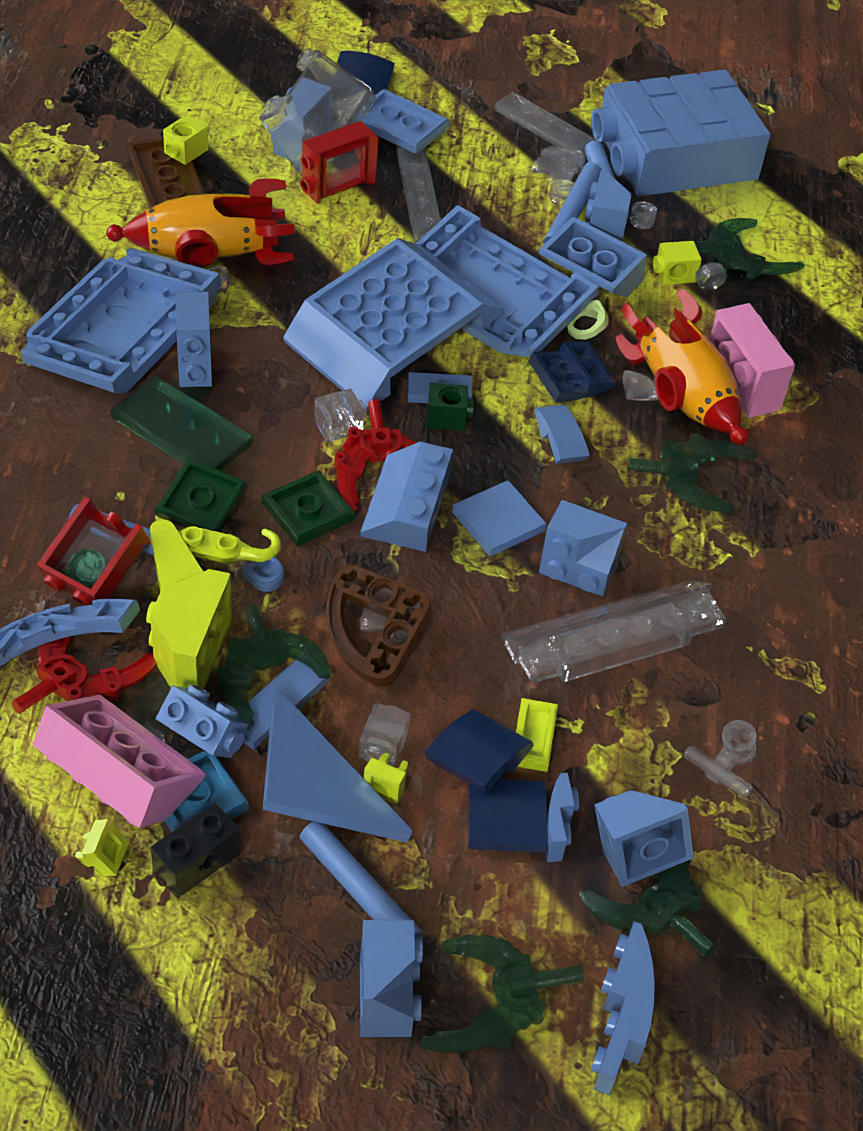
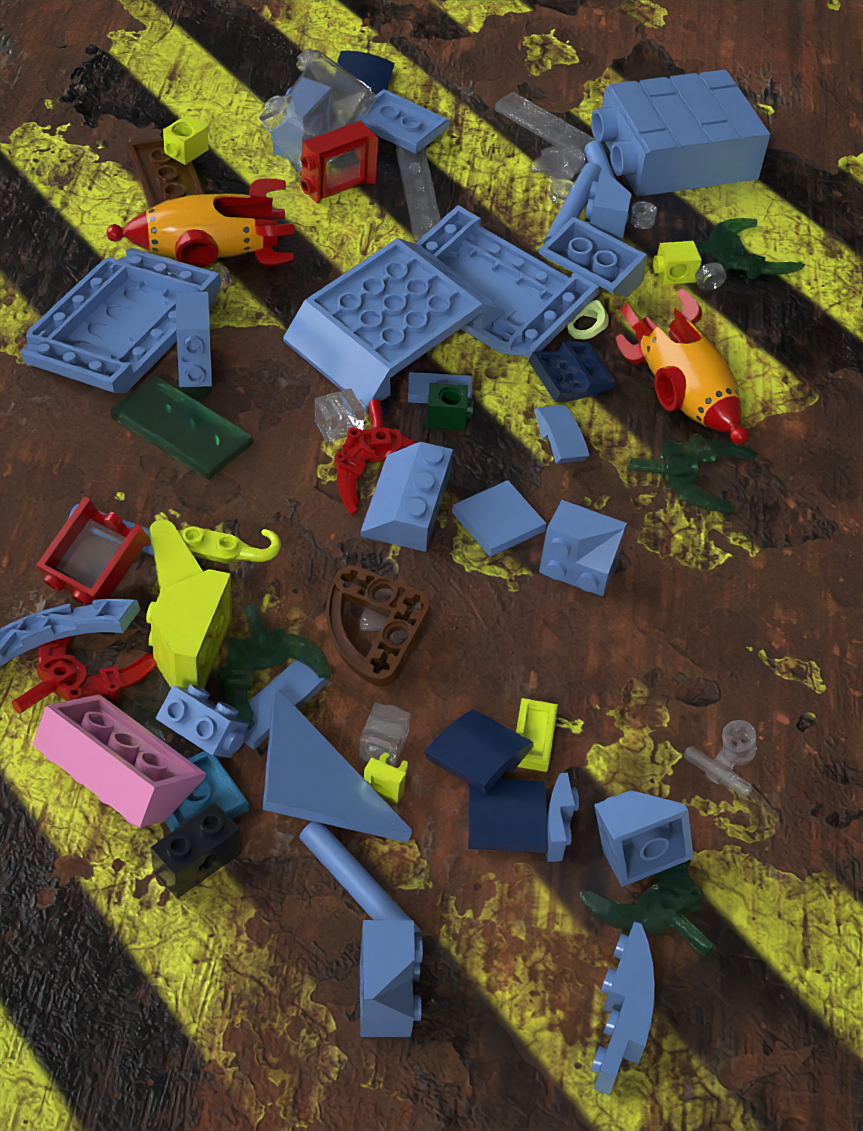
(86, 567): clear green tile -> none
(103, 848): neon yellow tile -> none
(201, 497): dark green tile -> none
(264, 575): medium blue tile -> none
(308, 508): dark green tile -> none
(514, 988): clear green bar -> none
(615, 632): clear slope -> none
(638, 386): clear tile -> none
(754, 358): bright pink brick -> none

